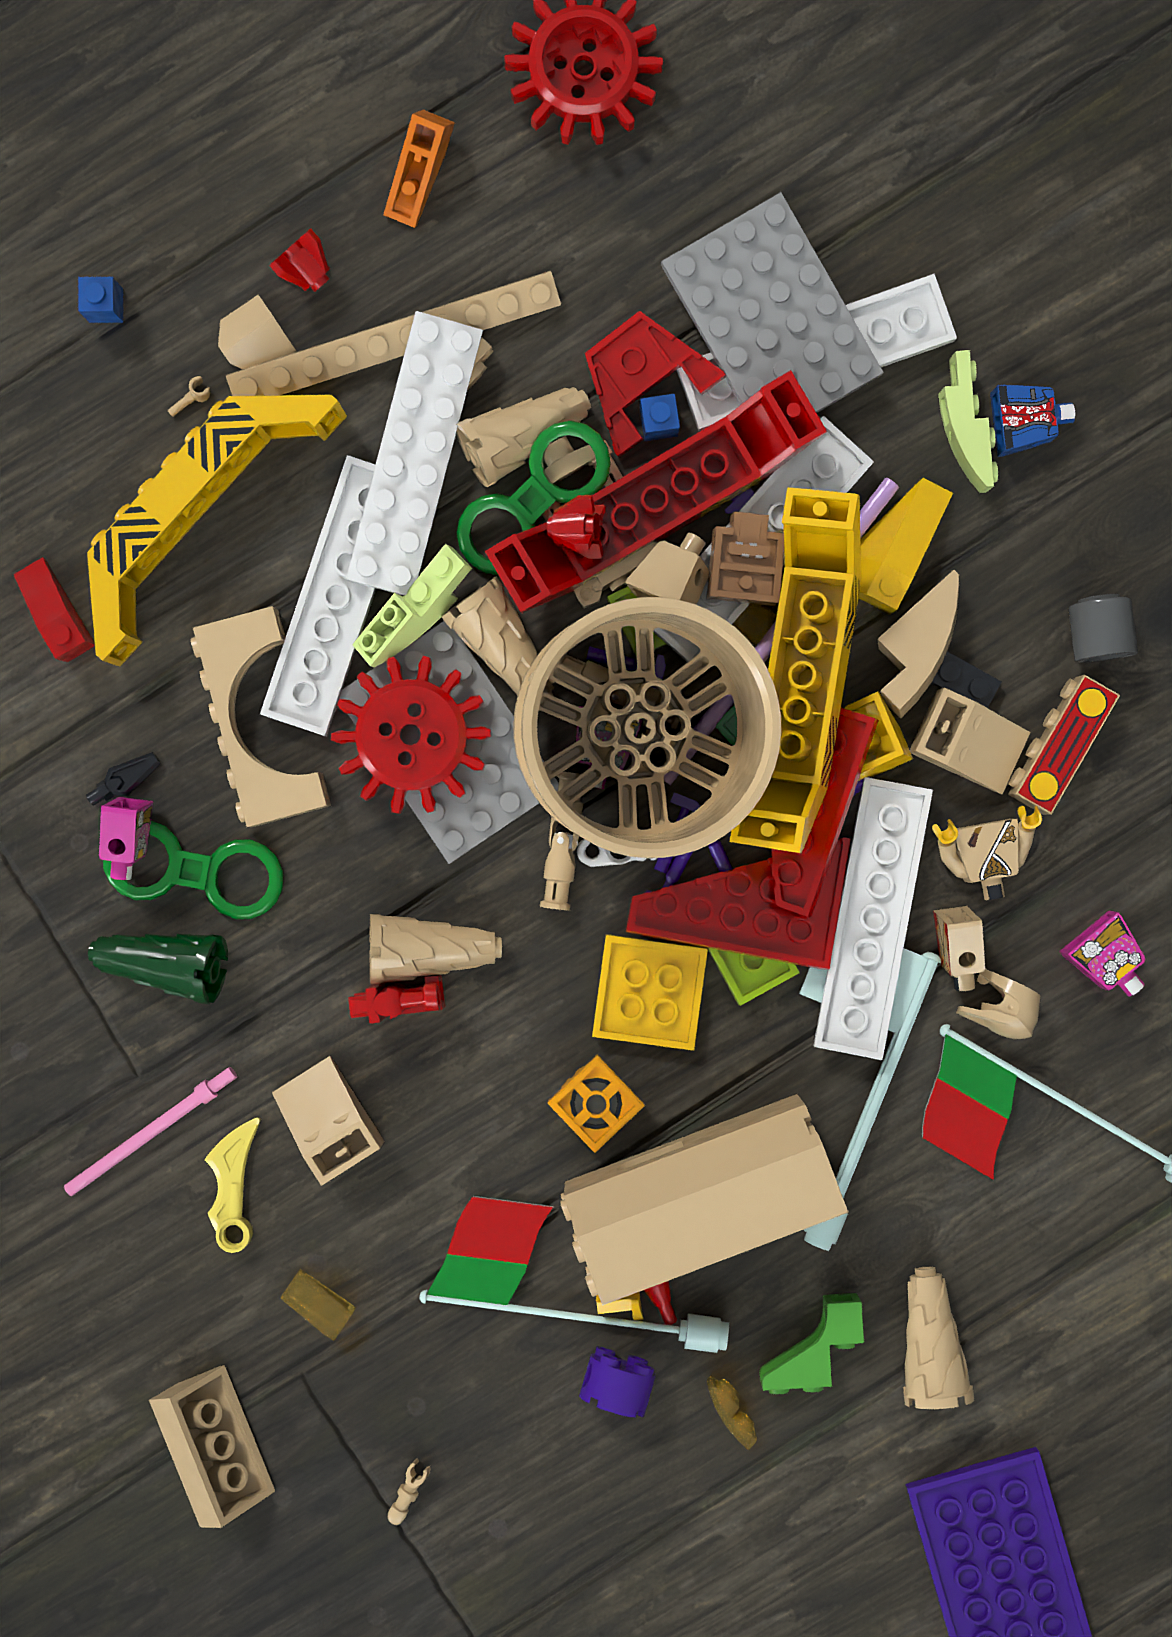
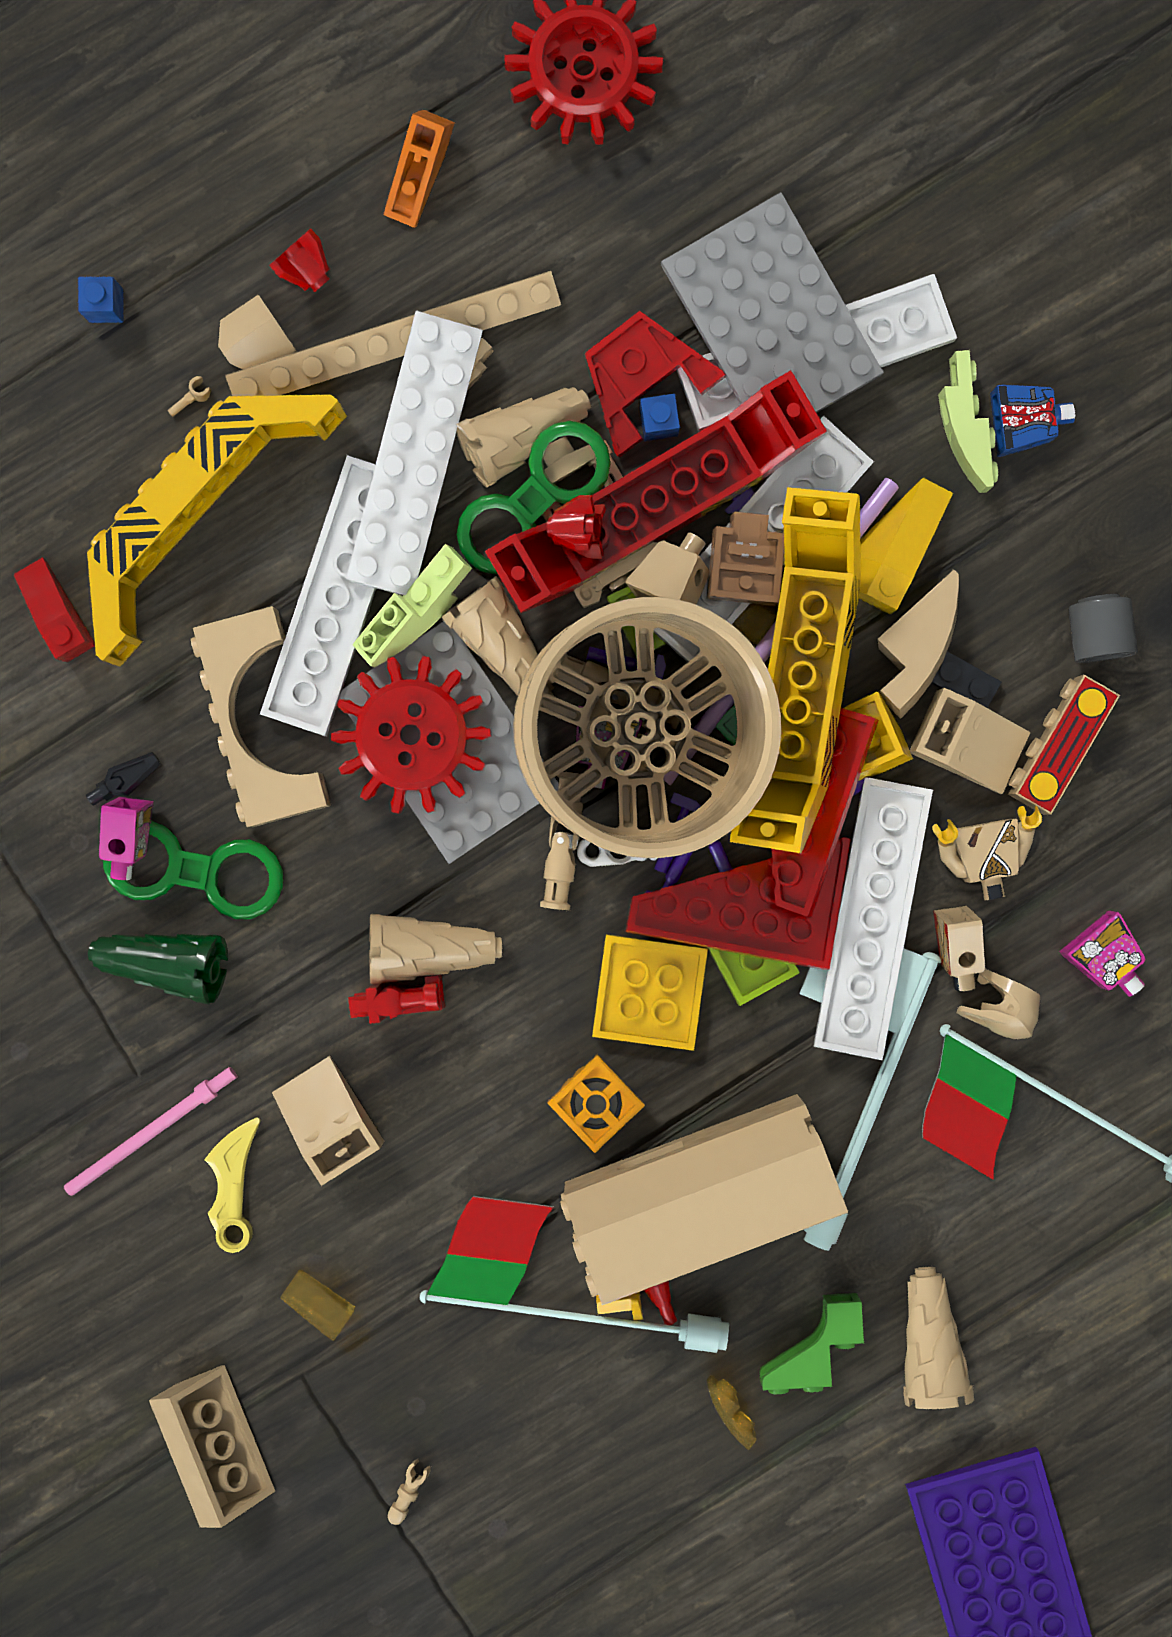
(618, 1383): dark purple brick -> none

